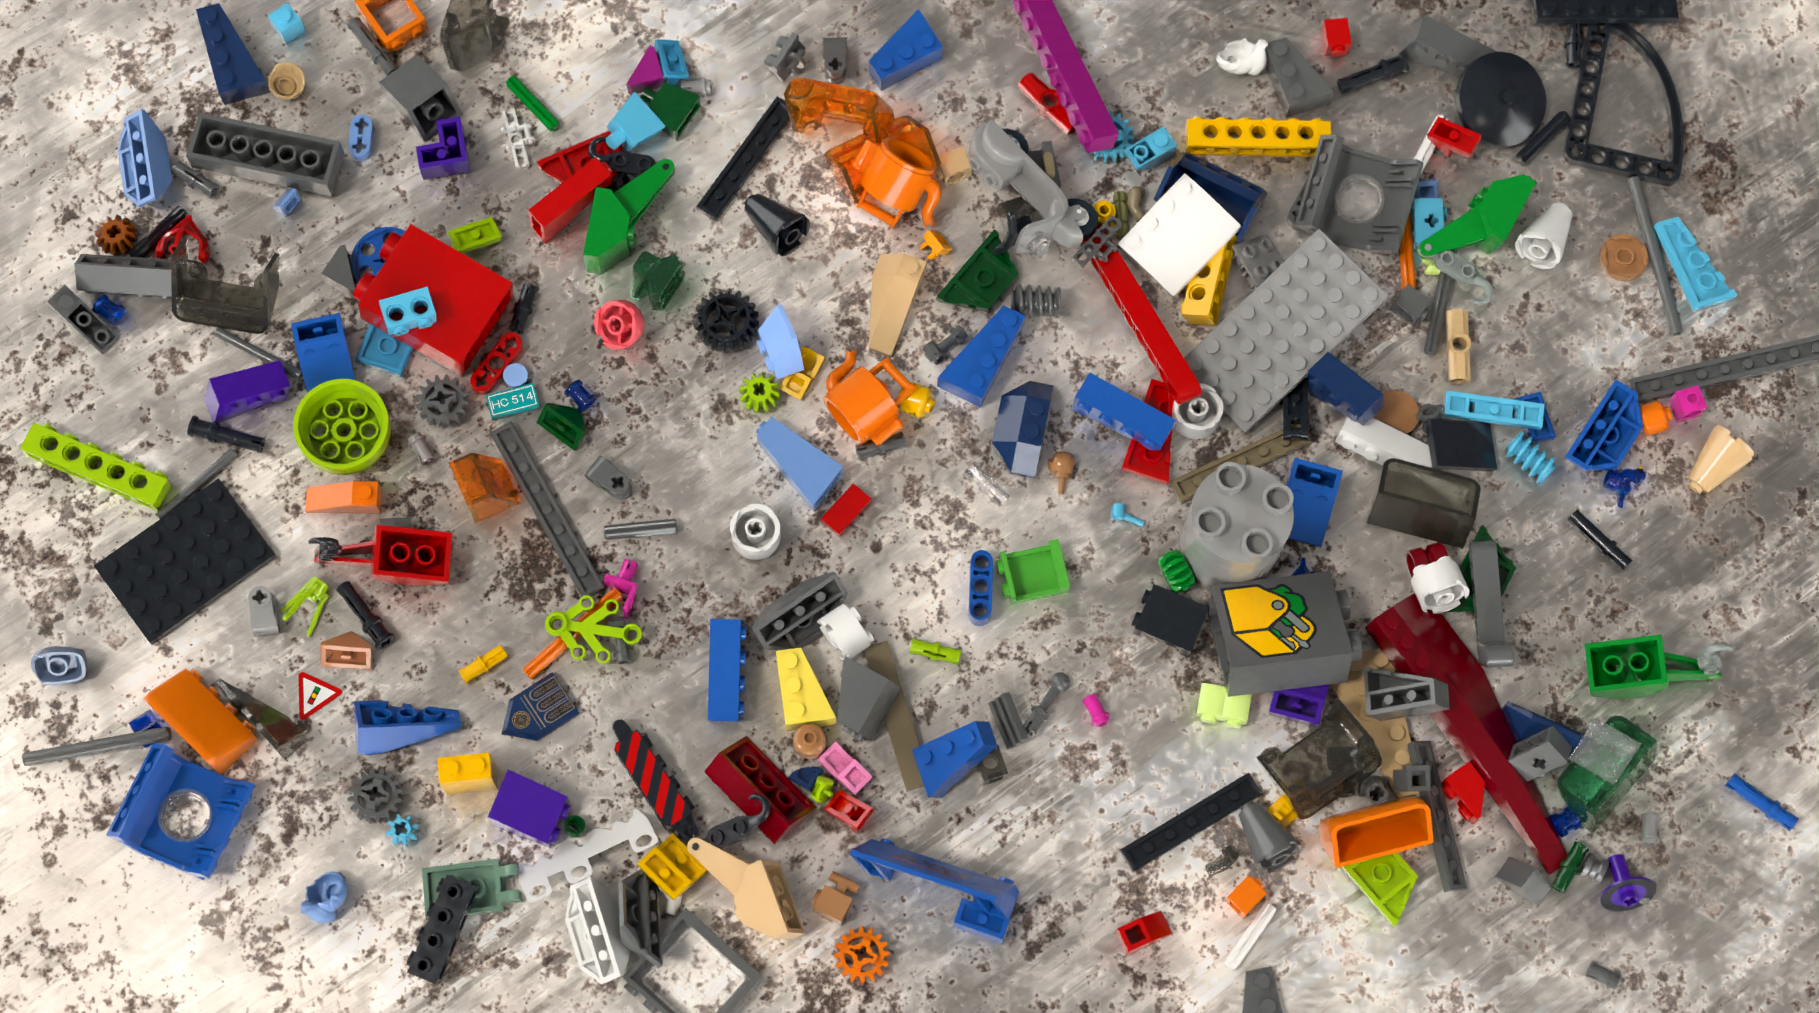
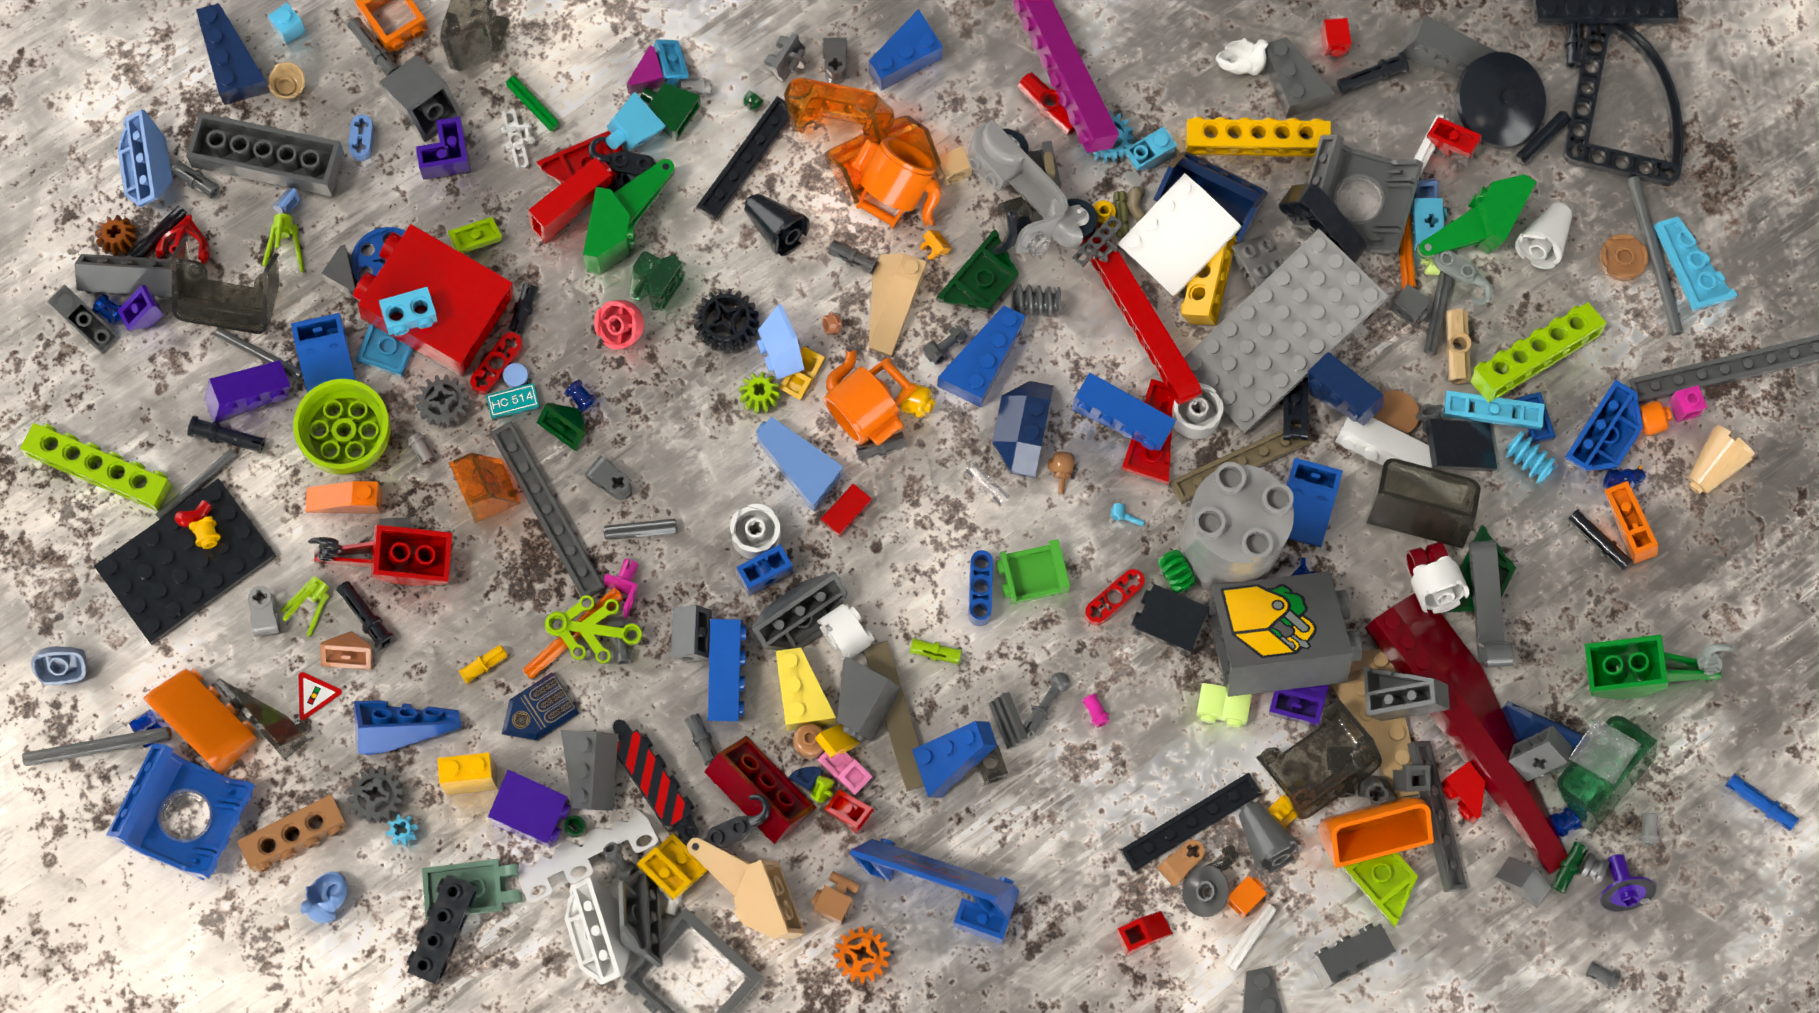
(140, 310): none -> dark purple slope
(184, 518): none -> red arm
(205, 532): none -> yellow brick
(254, 843): none -> medium nougat brick
(282, 228): none -> lime plant
(591, 768): none -> dark grey wedge
(614, 854): none -> dark grey bar
(690, 633): none -> brick
(701, 738): none -> dark grey pin
(752, 99): none -> dark green hinge
(764, 570): none -> blue brick
(831, 323): none -> nougat plate
(836, 741): none -> yellow slope
(852, 256): none -> dark grey pin
(1123, 580): none -> red beam
(1178, 864): none -> medium nougat piece
(1196, 891): none -> dark grey dish
(1322, 214): none -> black beam
(1351, 955): none -> dark grey wedge
(1588, 327): none -> lime brick
(1631, 523): none -> orange slope

